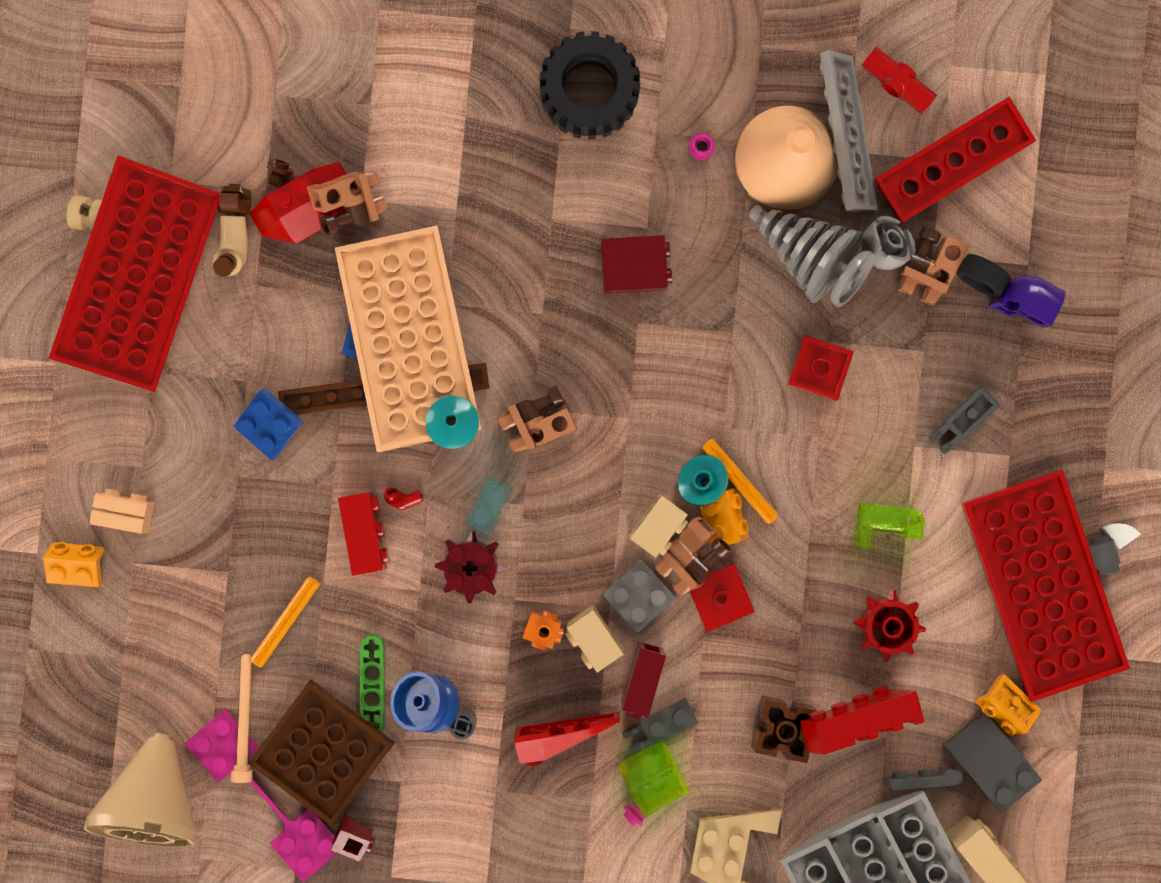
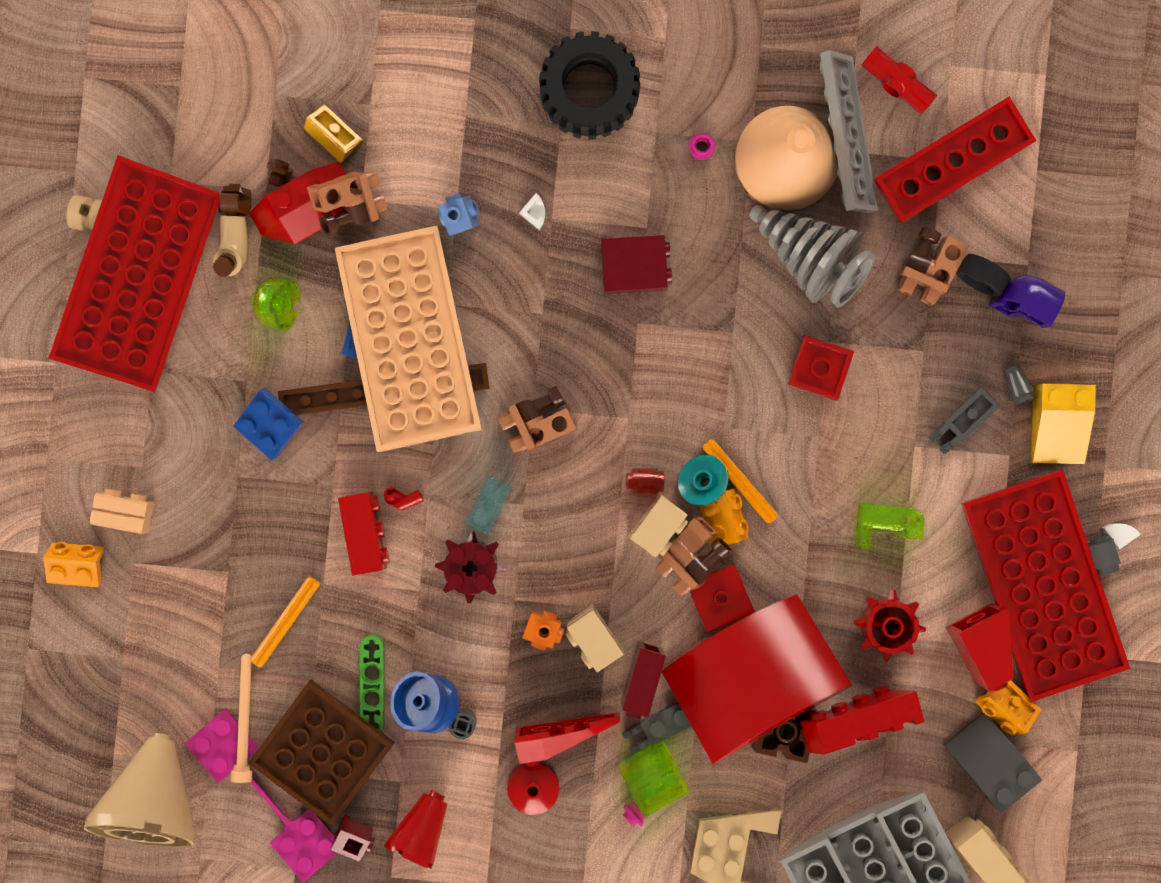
(275, 302): none -> clear neon green cylinder
(332, 133): none -> yellow slope
(420, 830): none -> red cone
(458, 434): teal dish -> none
(459, 214): none -> medium blue brick
(534, 212): none -> white tile
(538, 776): none -> red dish
(639, 595): light grey plate -> none
(645, 481): none -> clear red brick
(755, 677): none -> red slope
(888, 243): light grey cylinder -> none
(924, 779): dark grey hinge -> none
(985, 645): none -> red slope
(1018, 386): none -> dark grey cone
(1062, 422): none -> yellow slope

